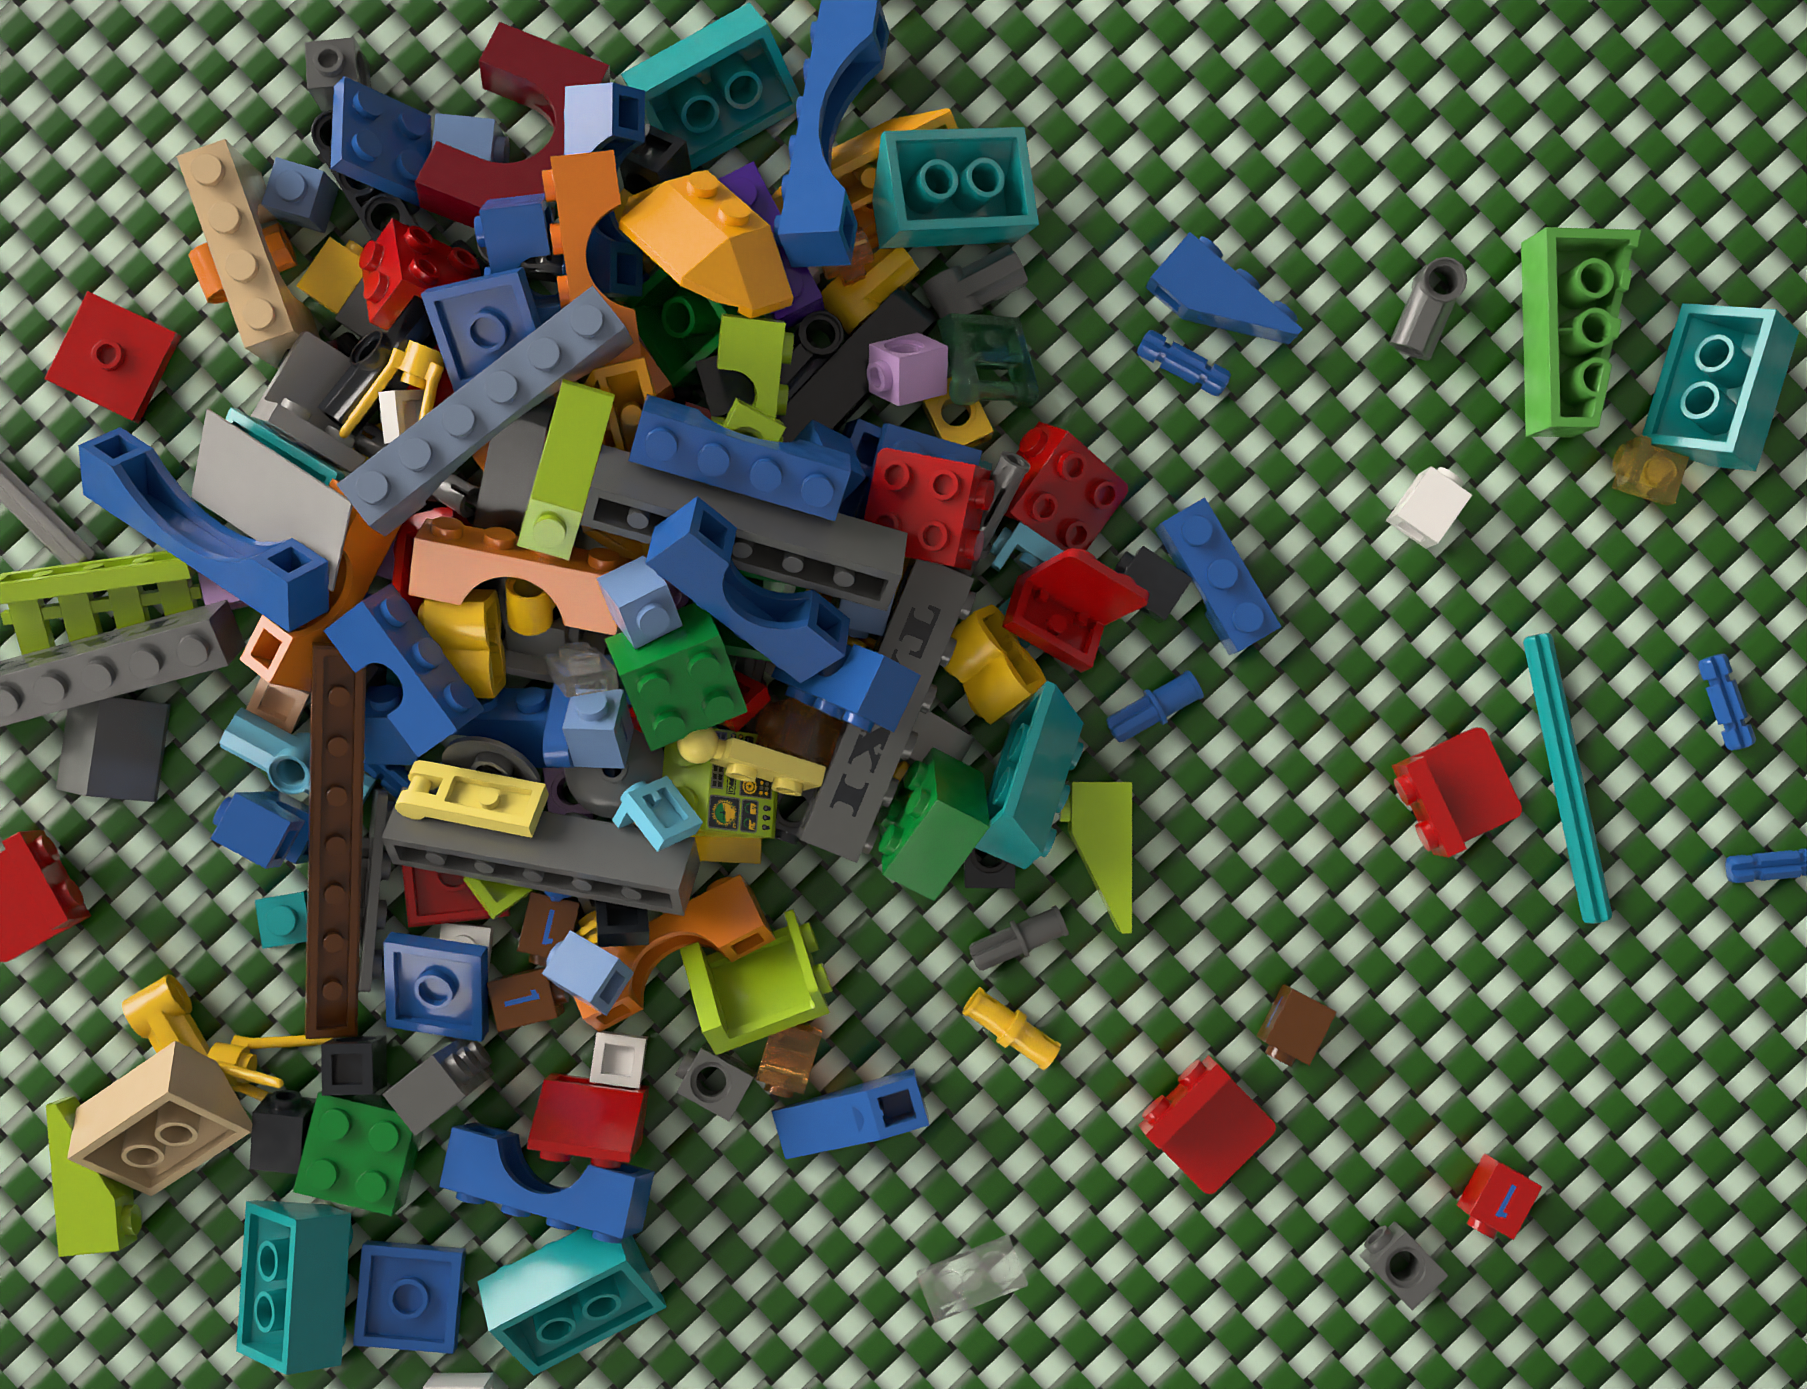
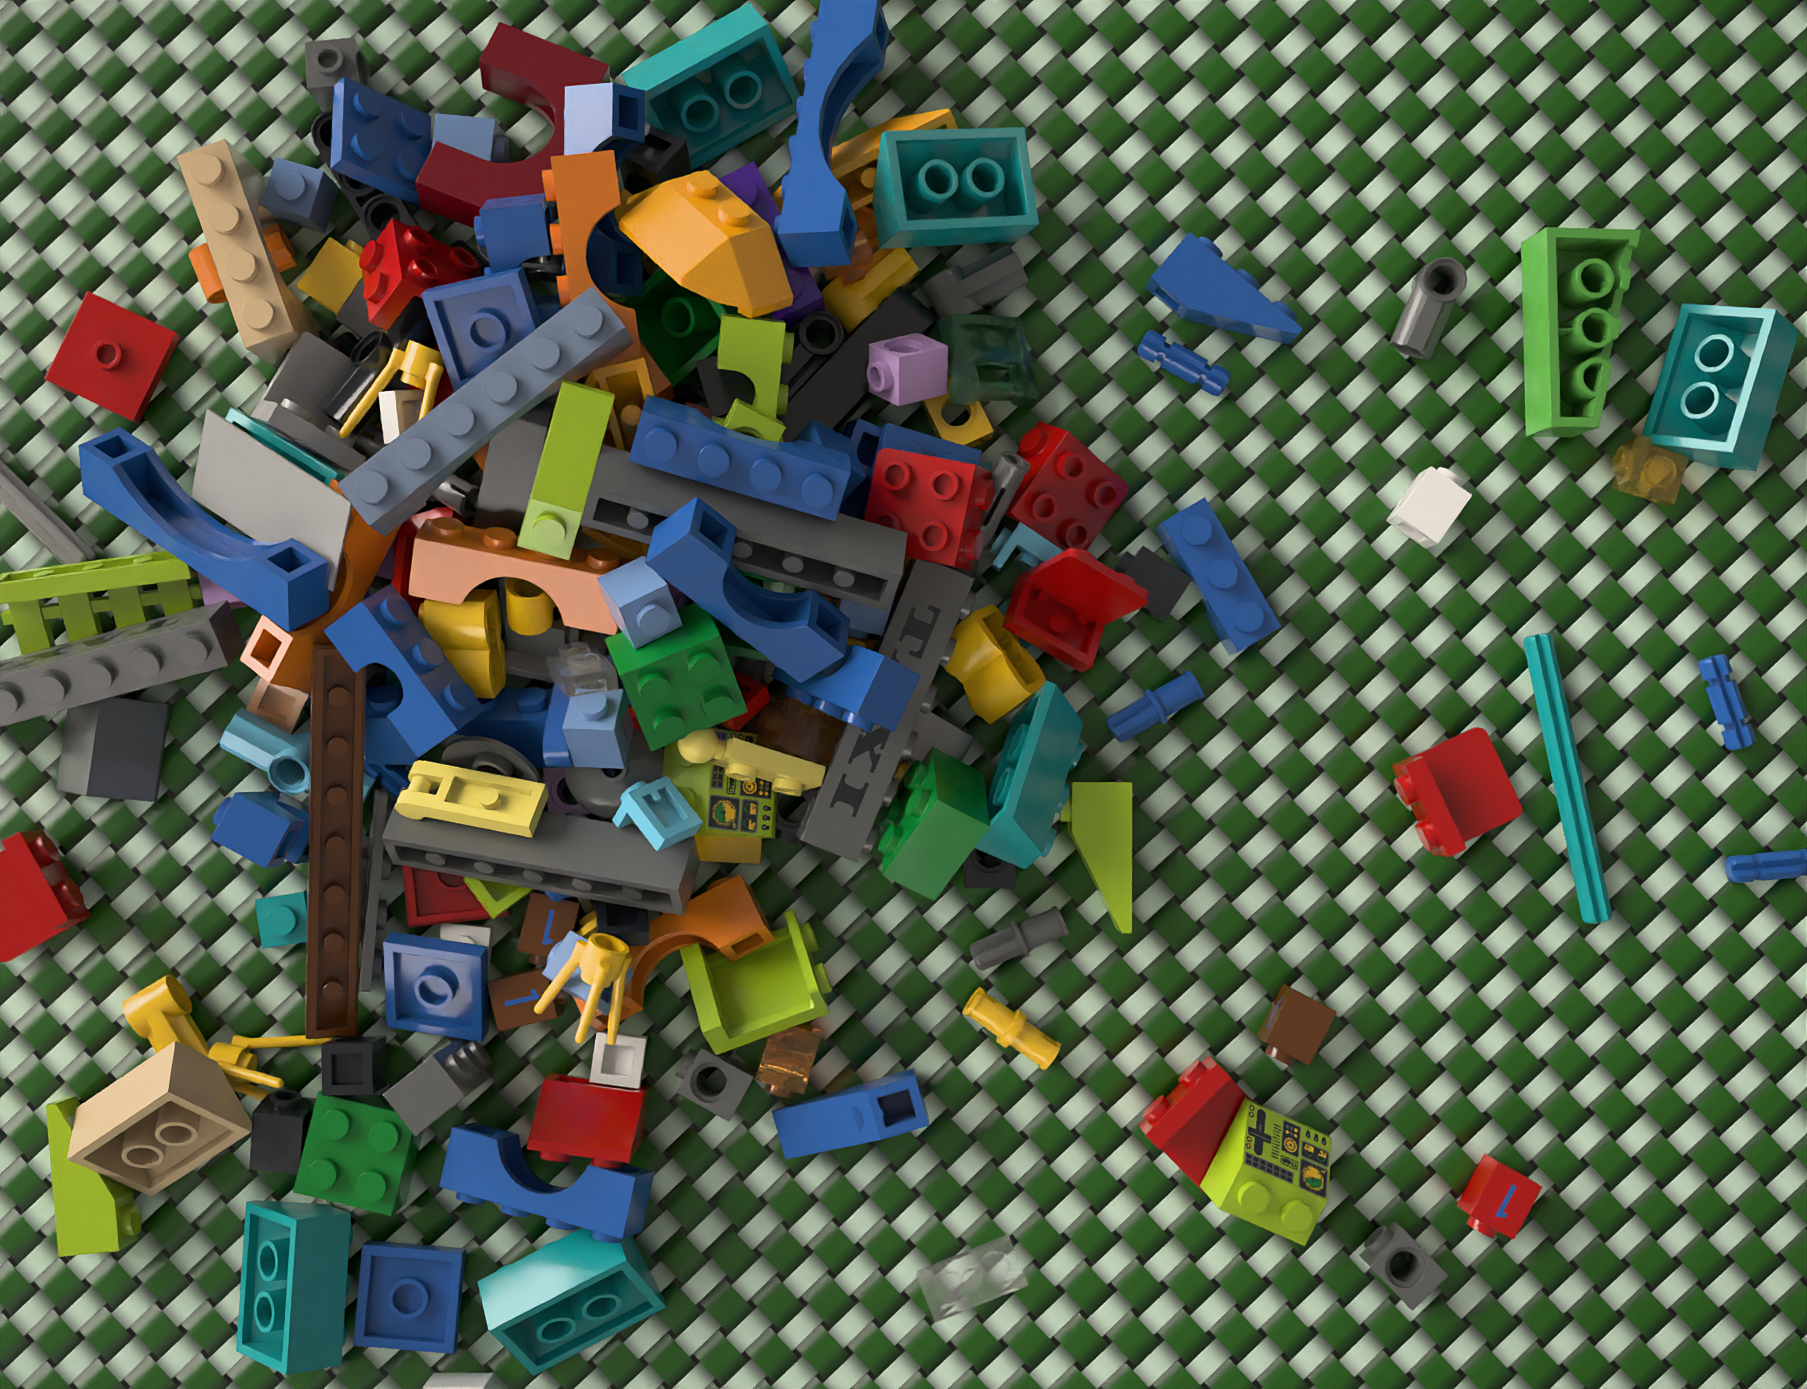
(601, 962): none -> yellow plant
(1271, 1172): none -> lime slope

